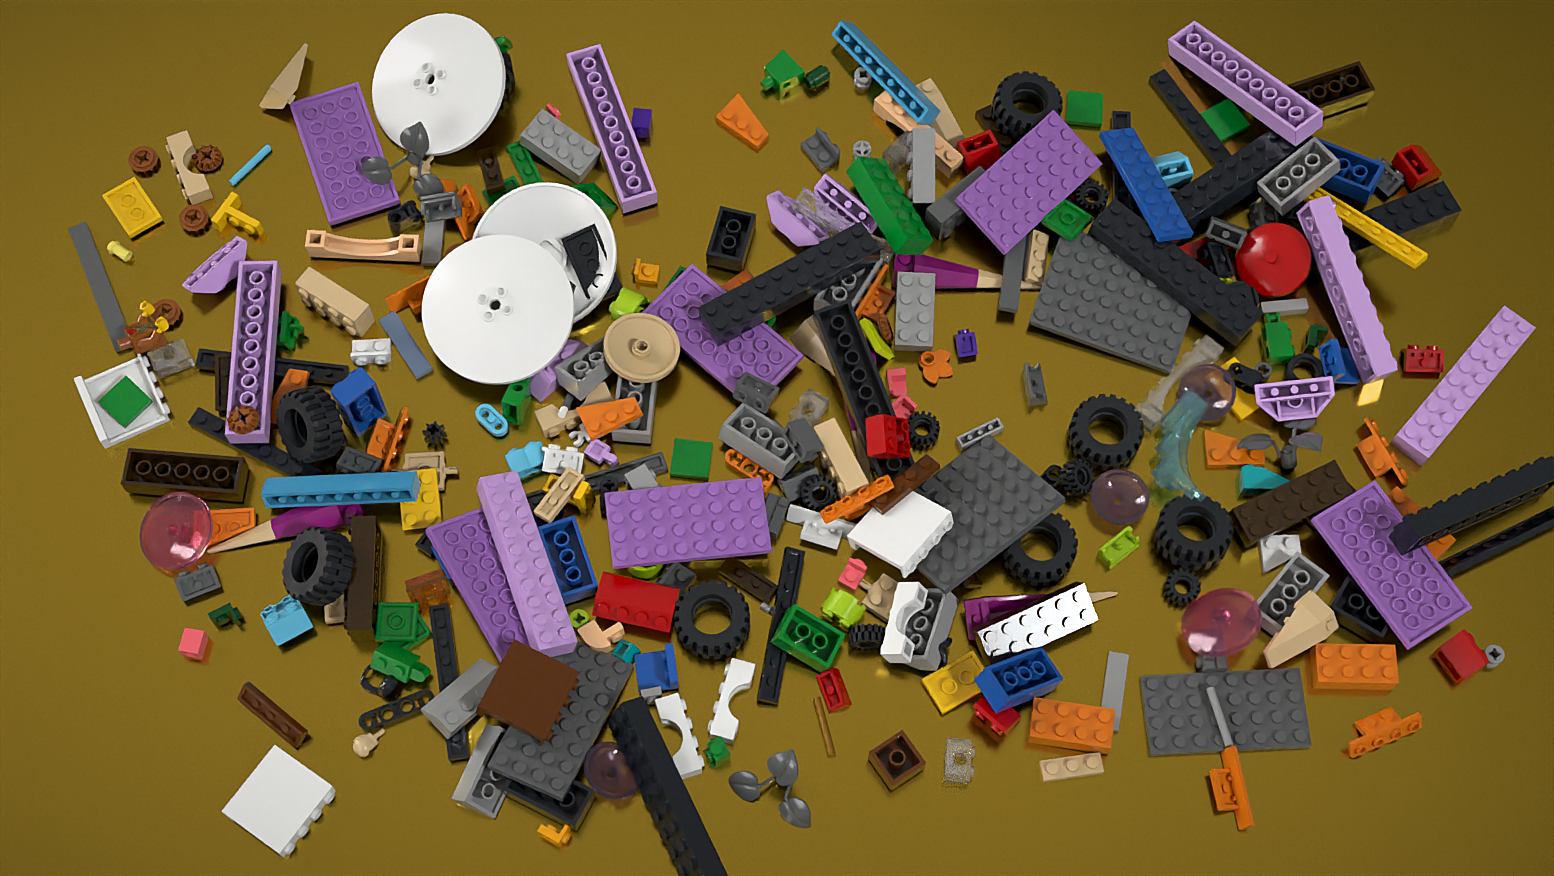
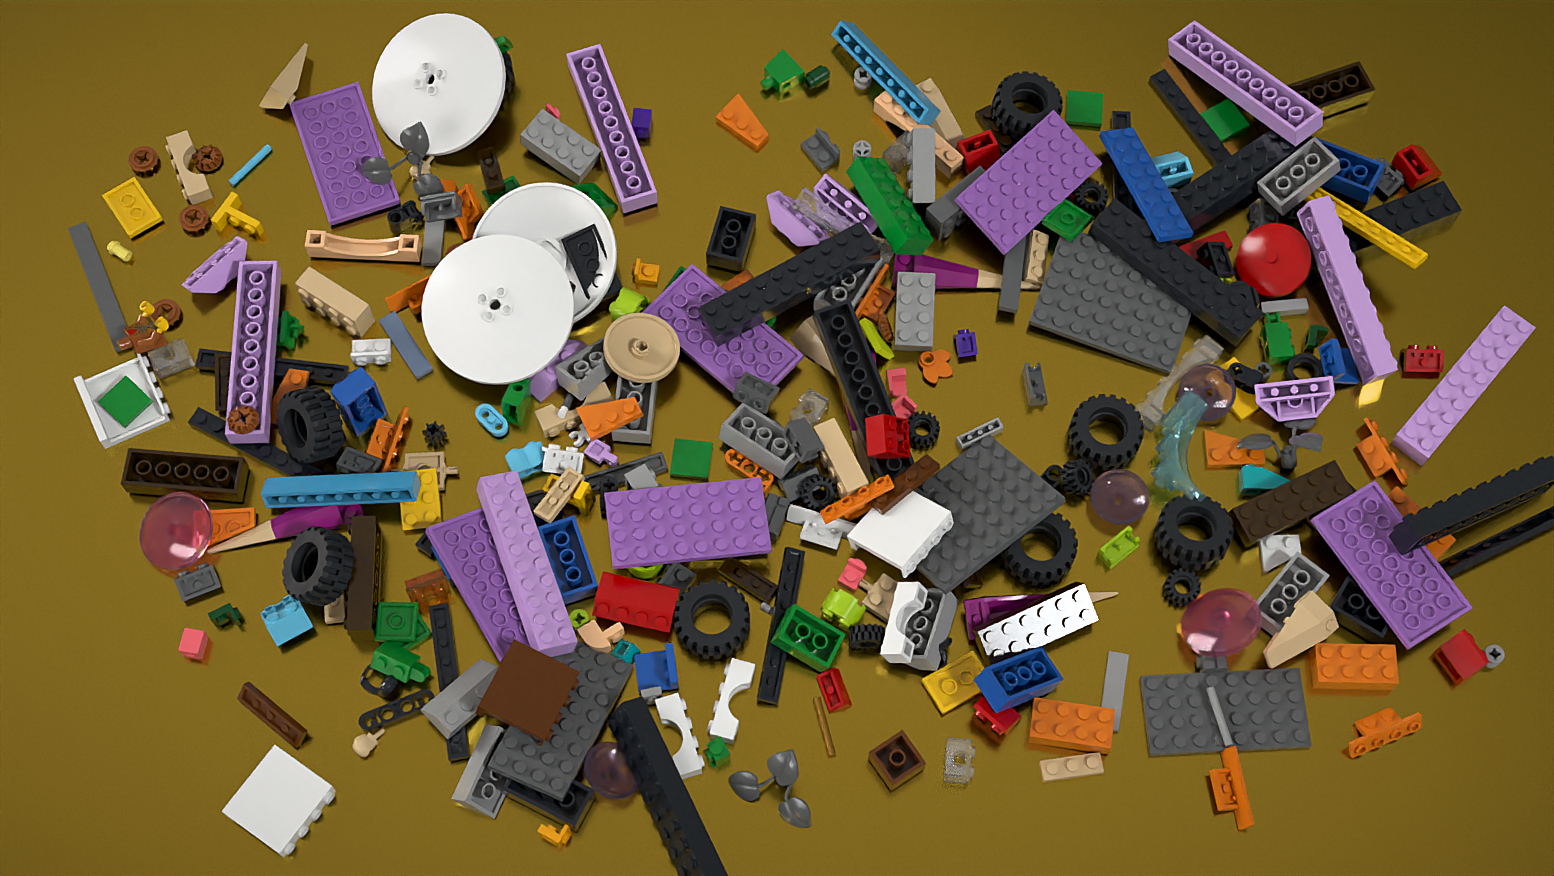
(523, 164): green tile -> none
(1225, 232): dark grey brick -> none

